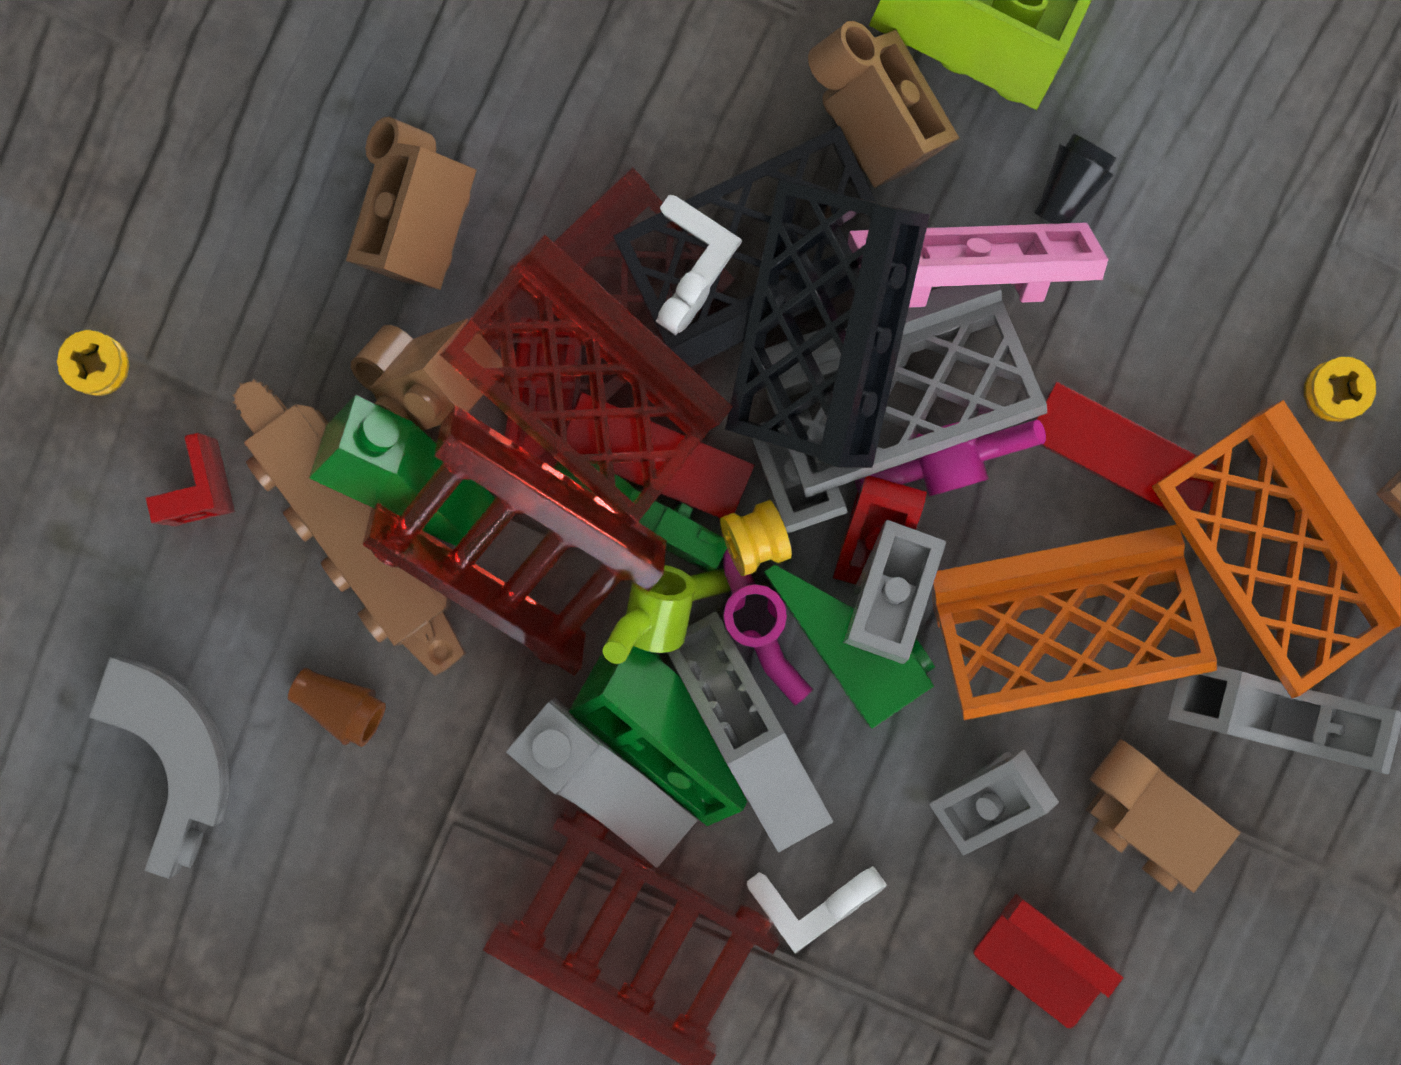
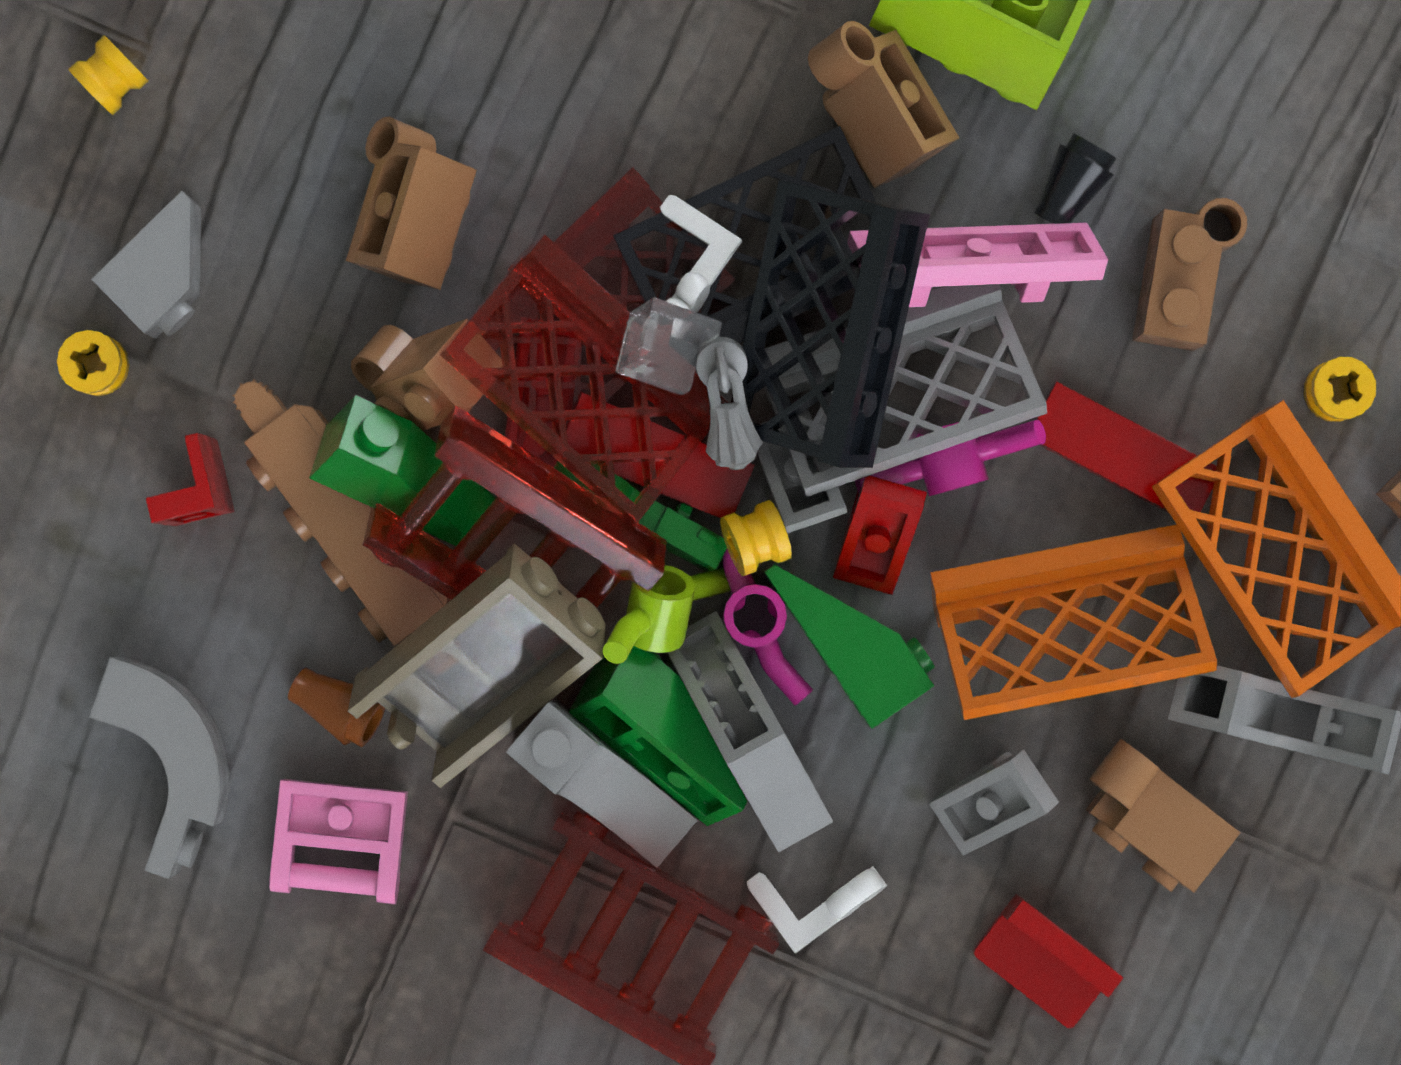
(108, 75): none -> yellow wheel
(158, 270): none -> light grey slope
(339, 820): none -> bright pink plate
(483, 663): none -> door
(664, 344): none -> clear panel
(732, 435): none -> light grey piece
(894, 591): light grey slope -> none
(1183, 276): none -> medium nougat hinge

